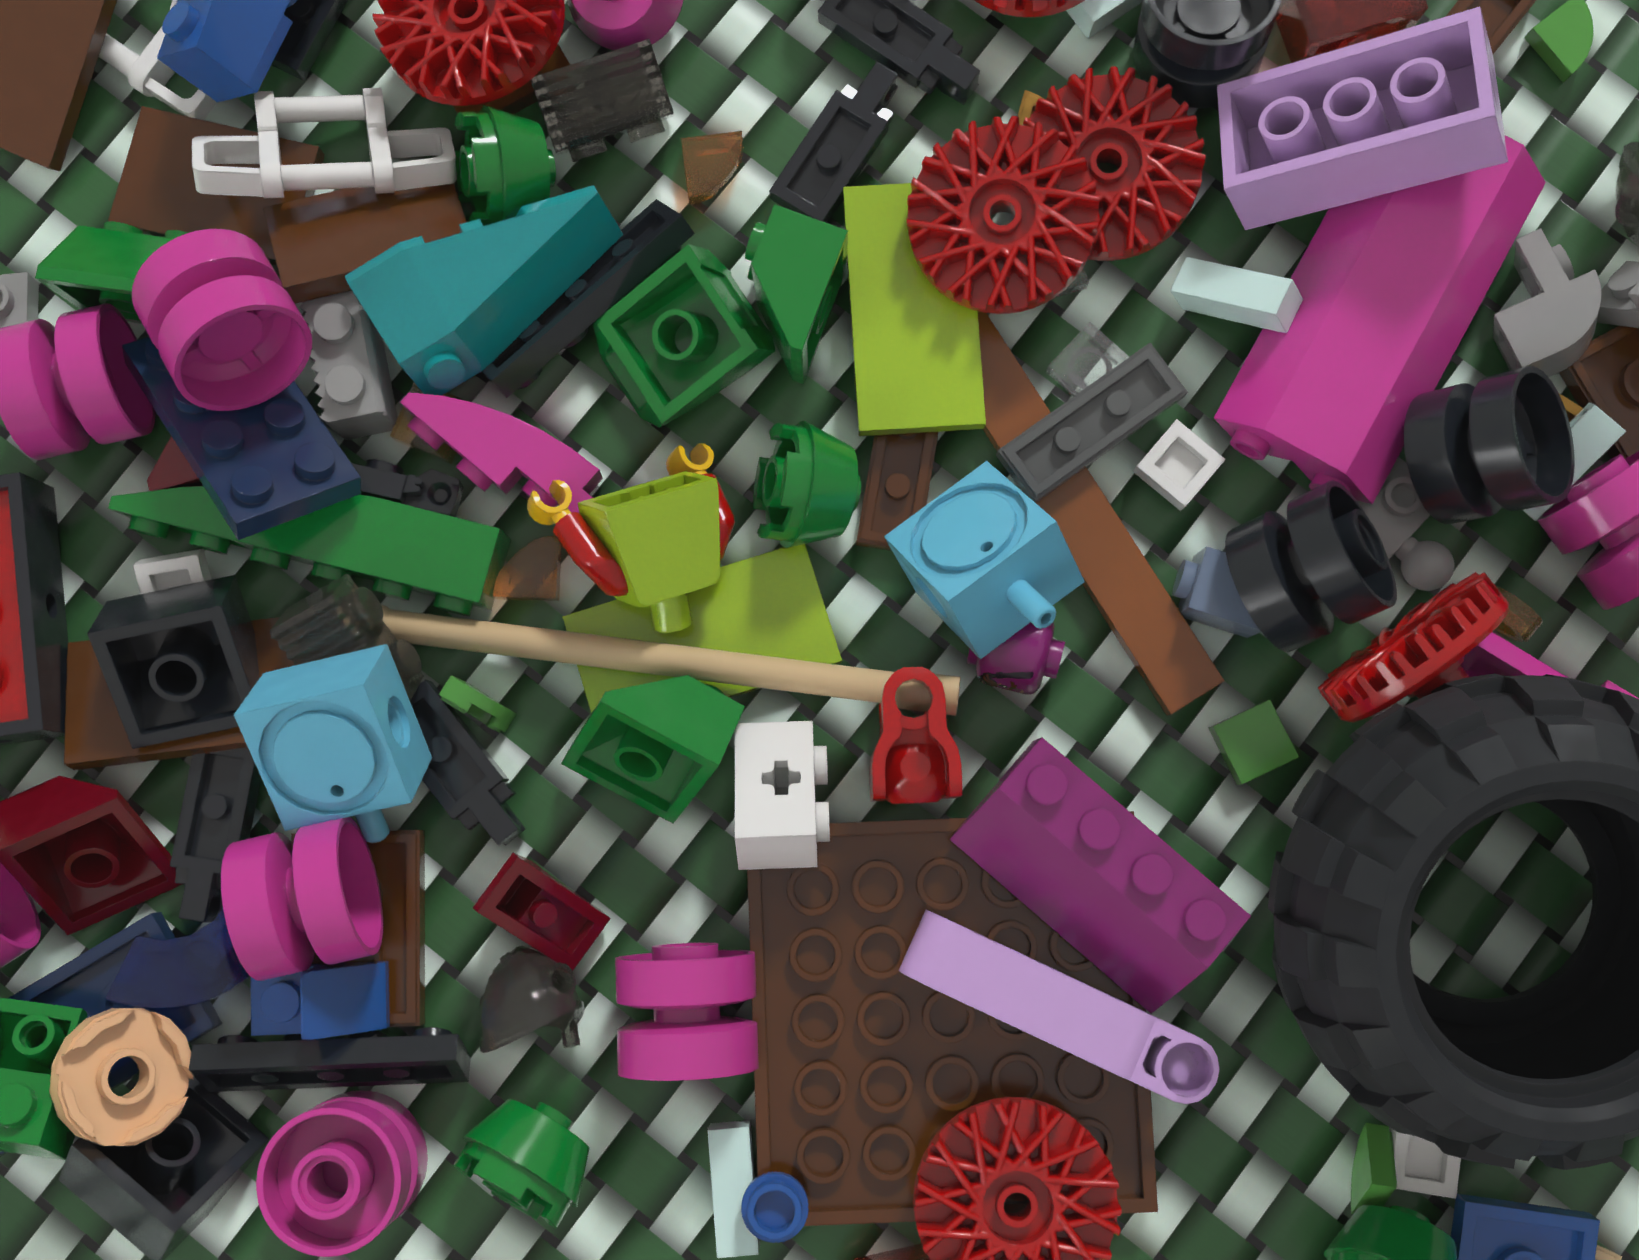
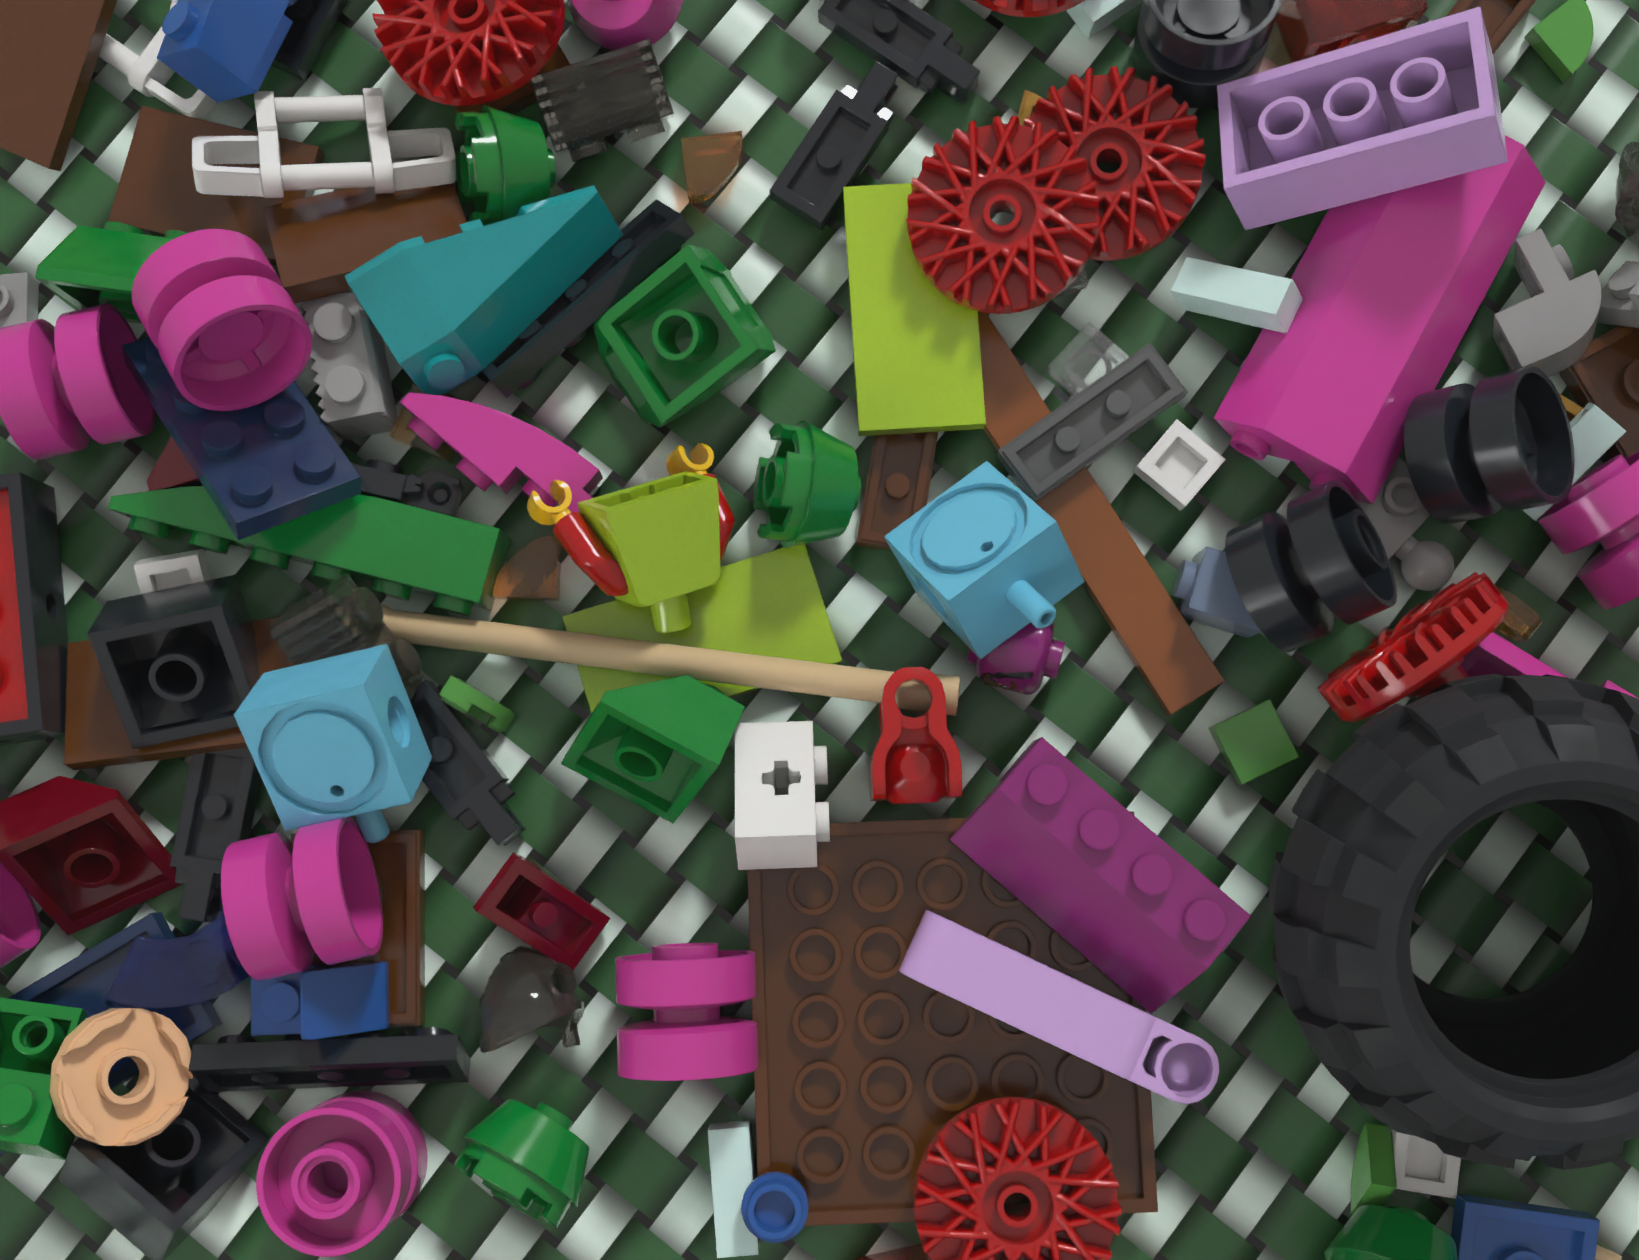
(796, 281): green slope -> none

